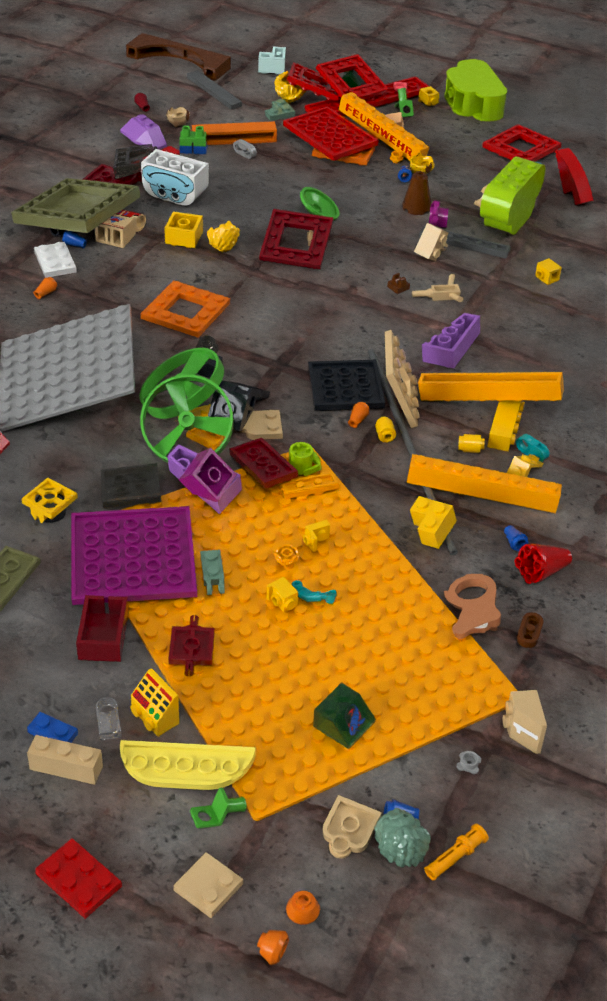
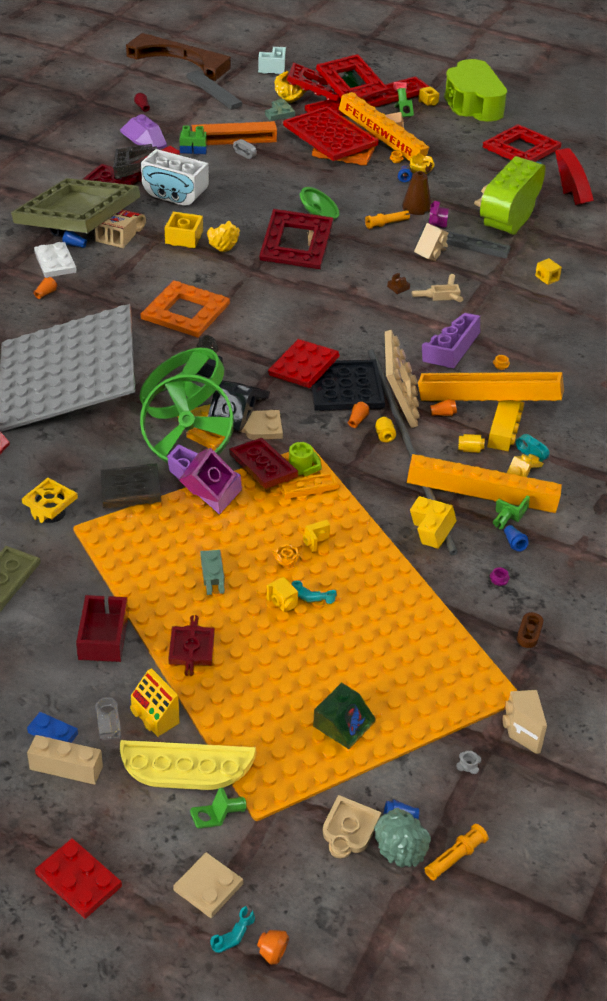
(132, 554): magenta plate -> none
(178, 116): tan hair -> none
(233, 938): none -> teal arm
(303, 363): none -> red plate
(303, 908): orange cone -> none
(380, 220): none -> light orange pin
(444, 408): none -> orange cone
(477, 614): nougat animal -> none
(499, 576): none -> magenta plate
(501, 362): none -> light orange plate
(508, 511): none -> bright green bracket
(541, 561): red cone -> none

